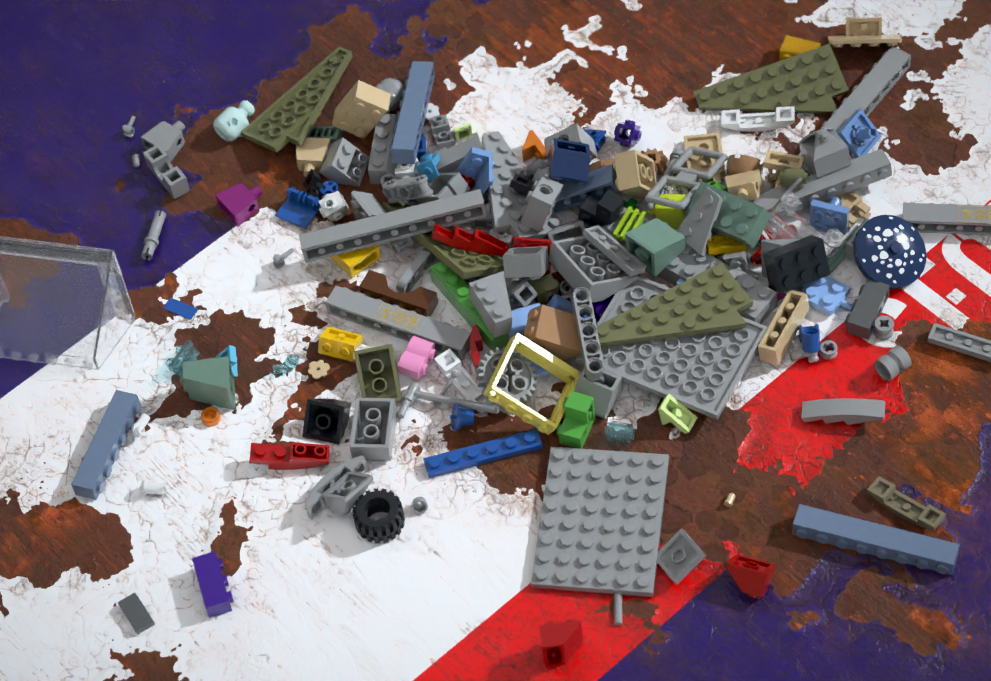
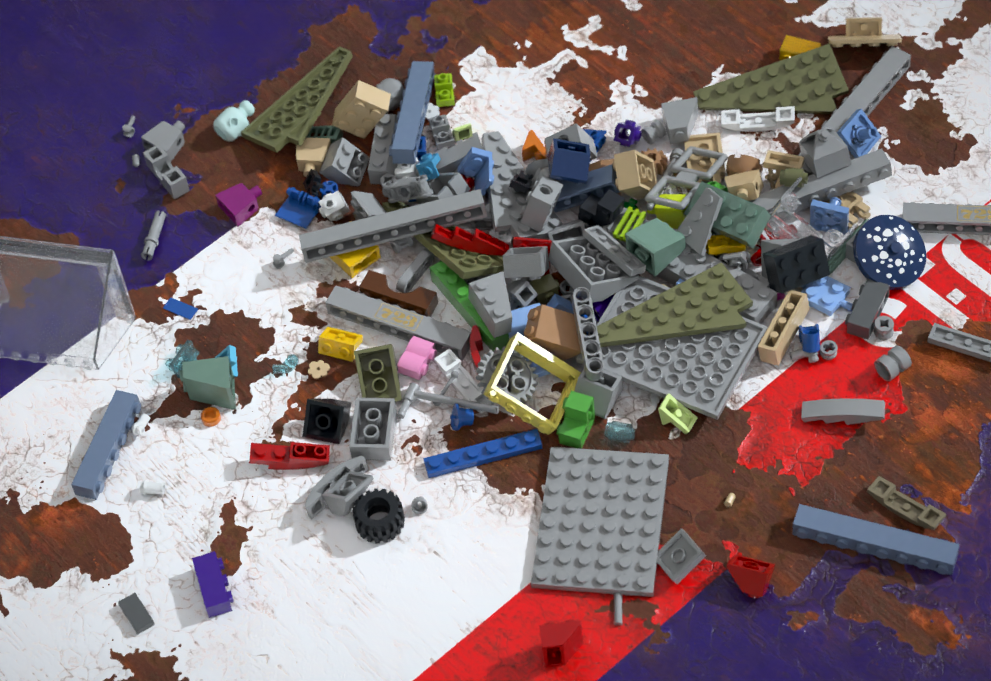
(444, 90): none -> lime slope
(653, 132): none -> light grey wheel
(679, 118): none -> light grey slope

